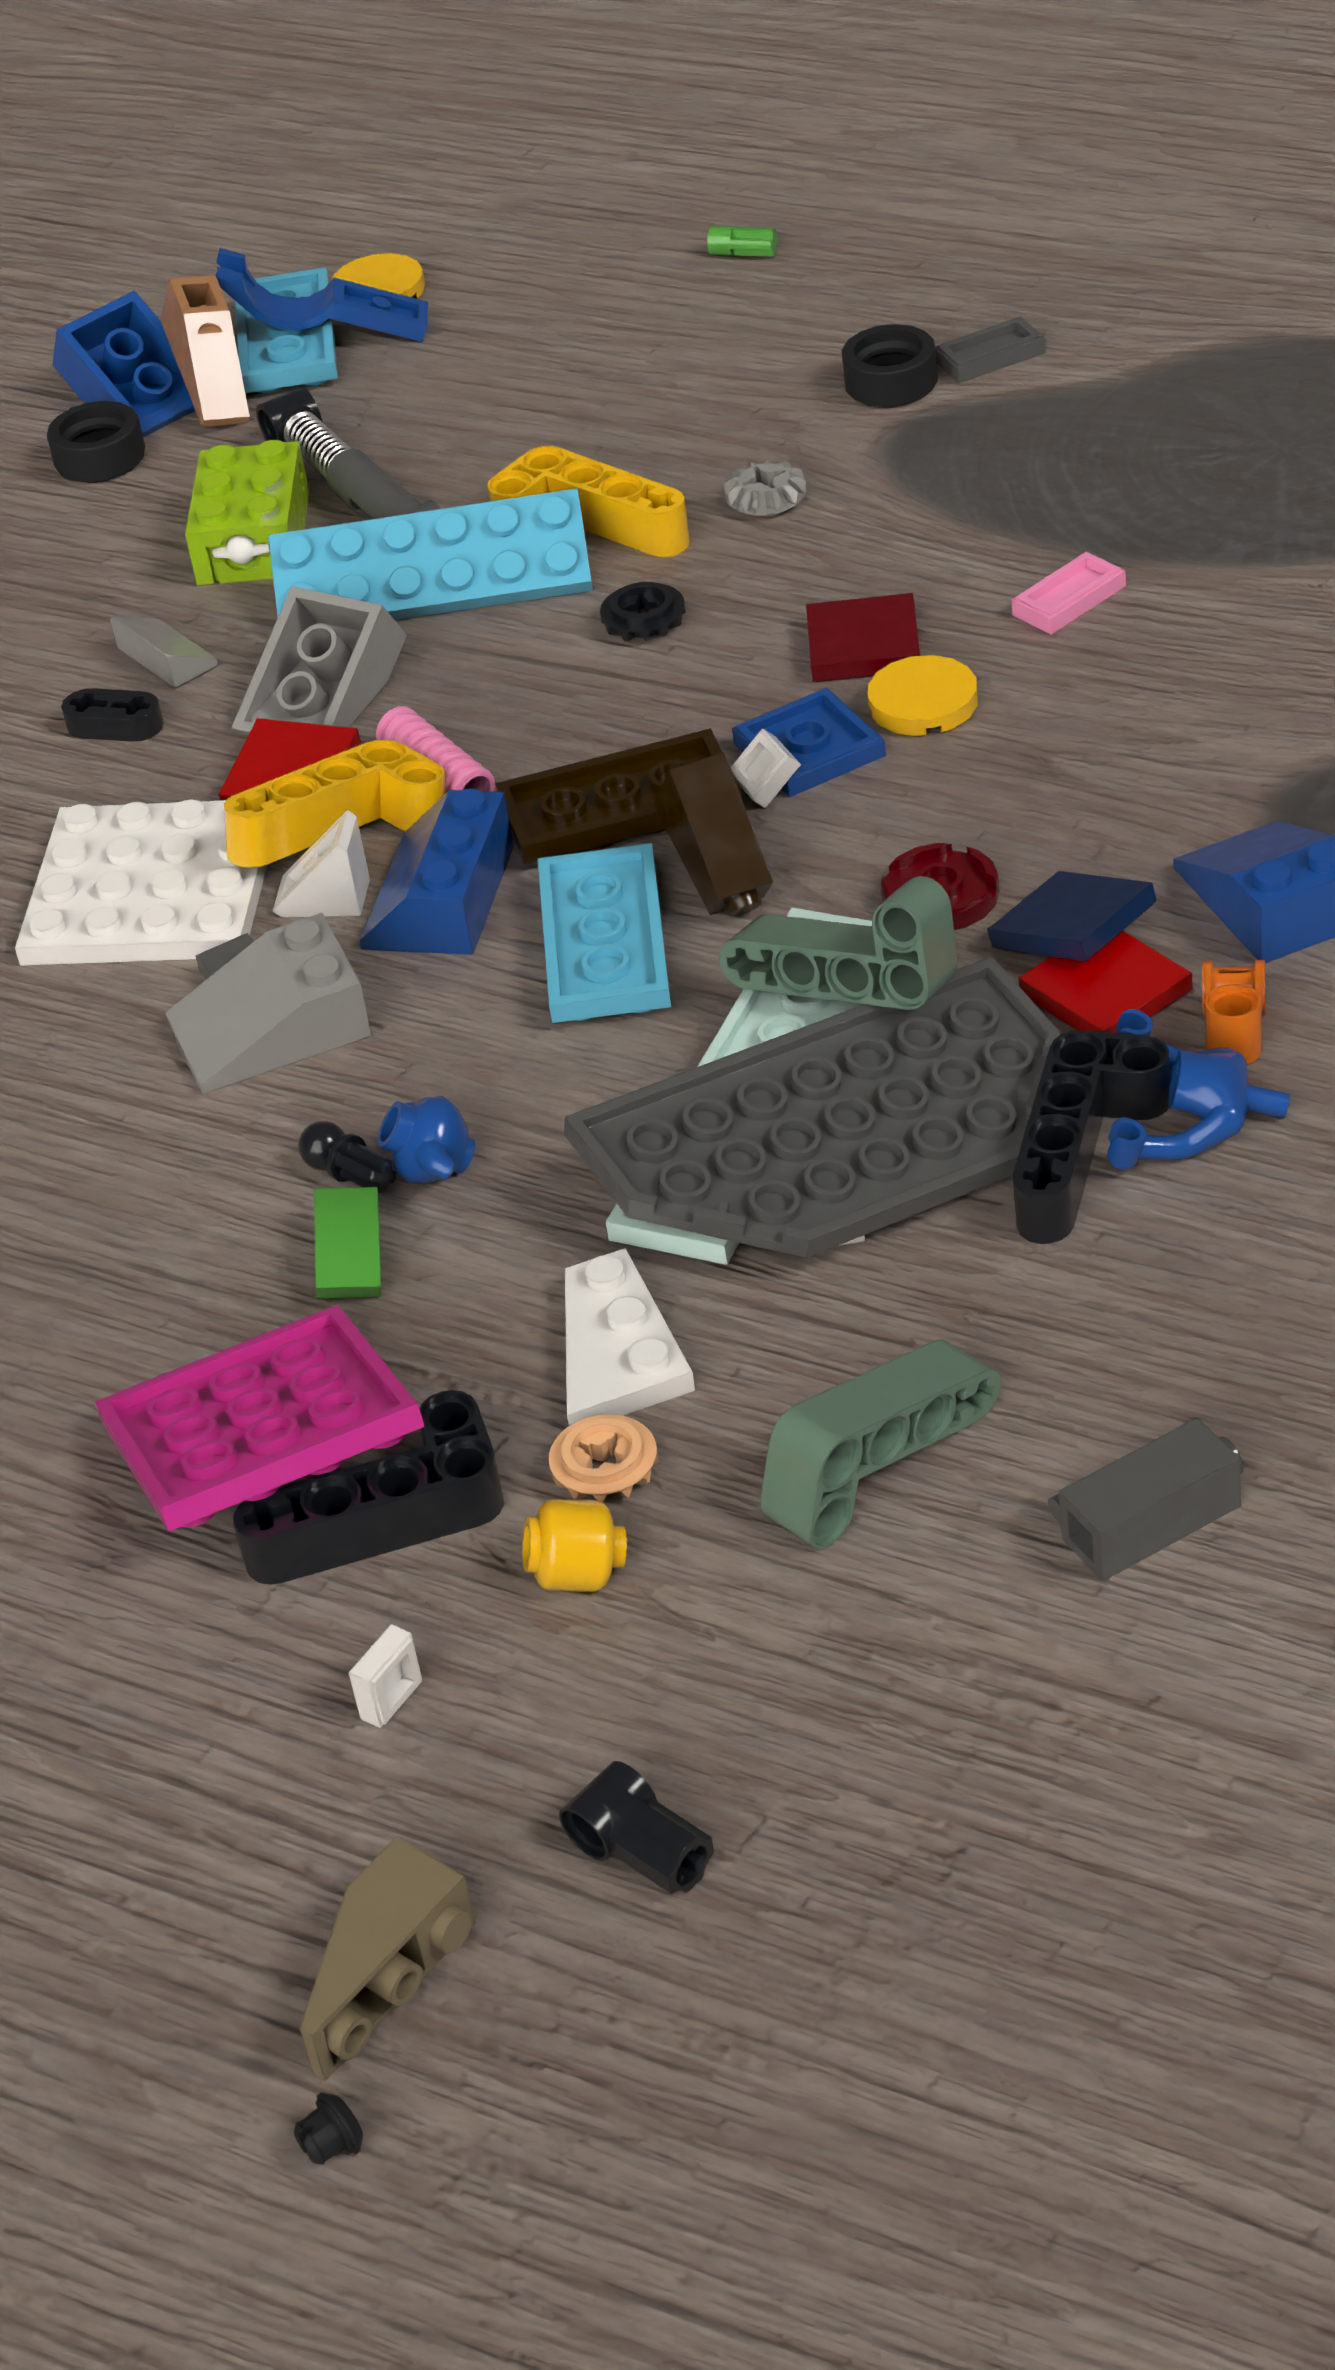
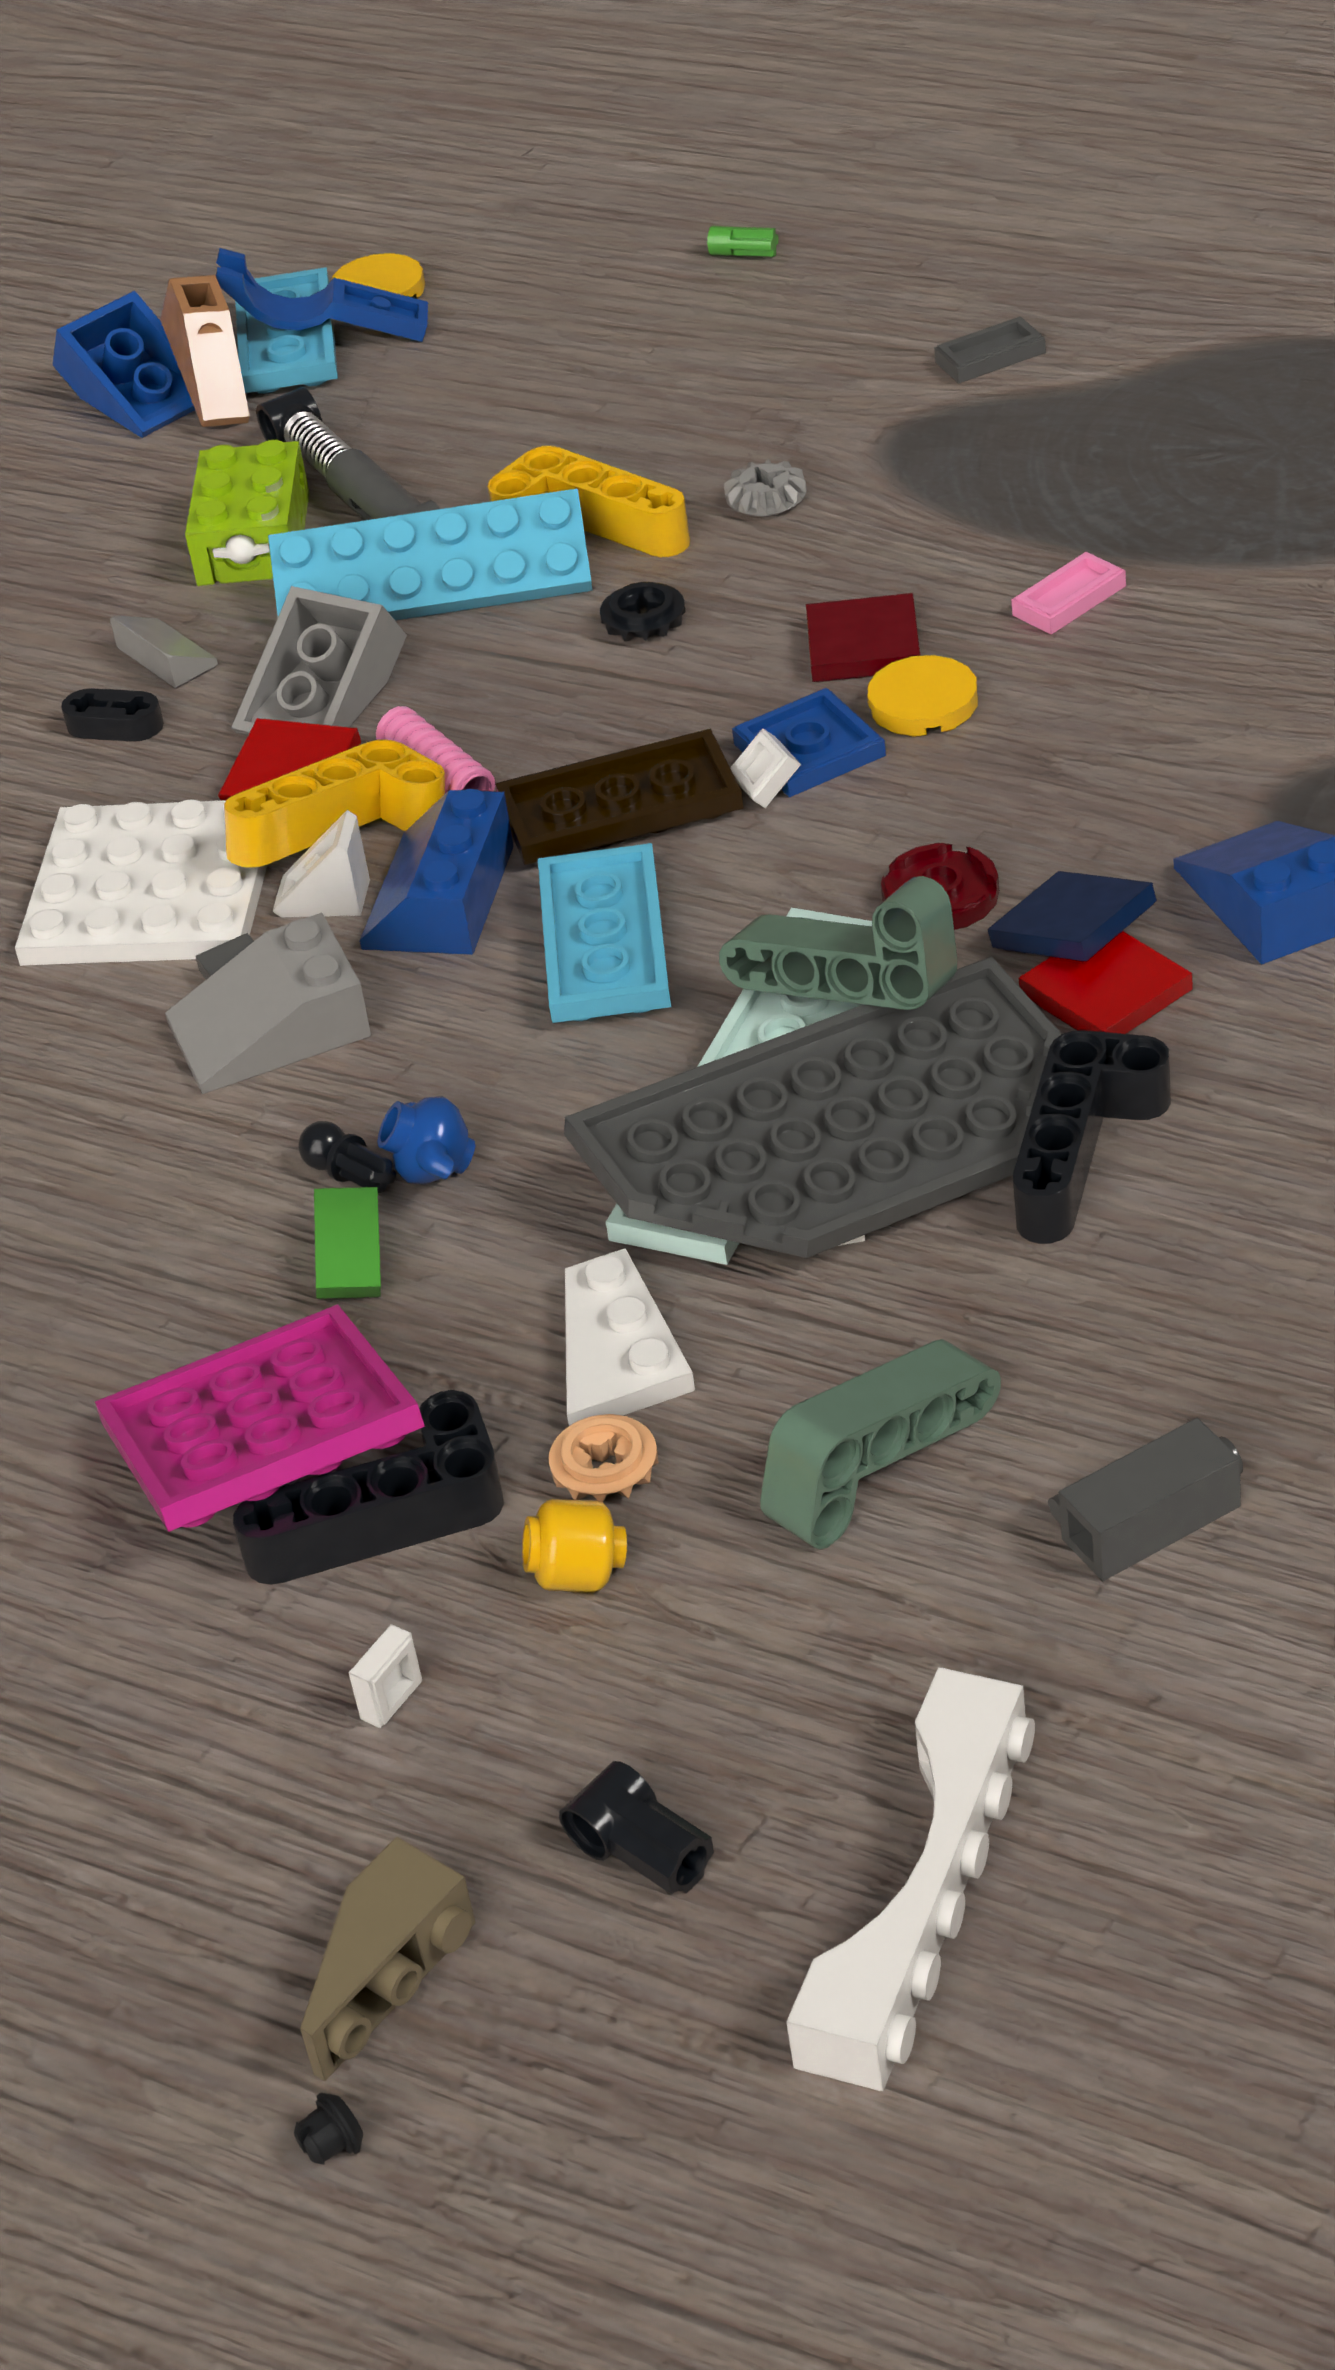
(96, 441): black tyre -> none
(714, 835): dark brown slope -> none
(863, 1993): none -> white arch
(893, 385): black tyre -> none
(1202, 1083): blue piece -> none
(1234, 1007): orange piece -> none

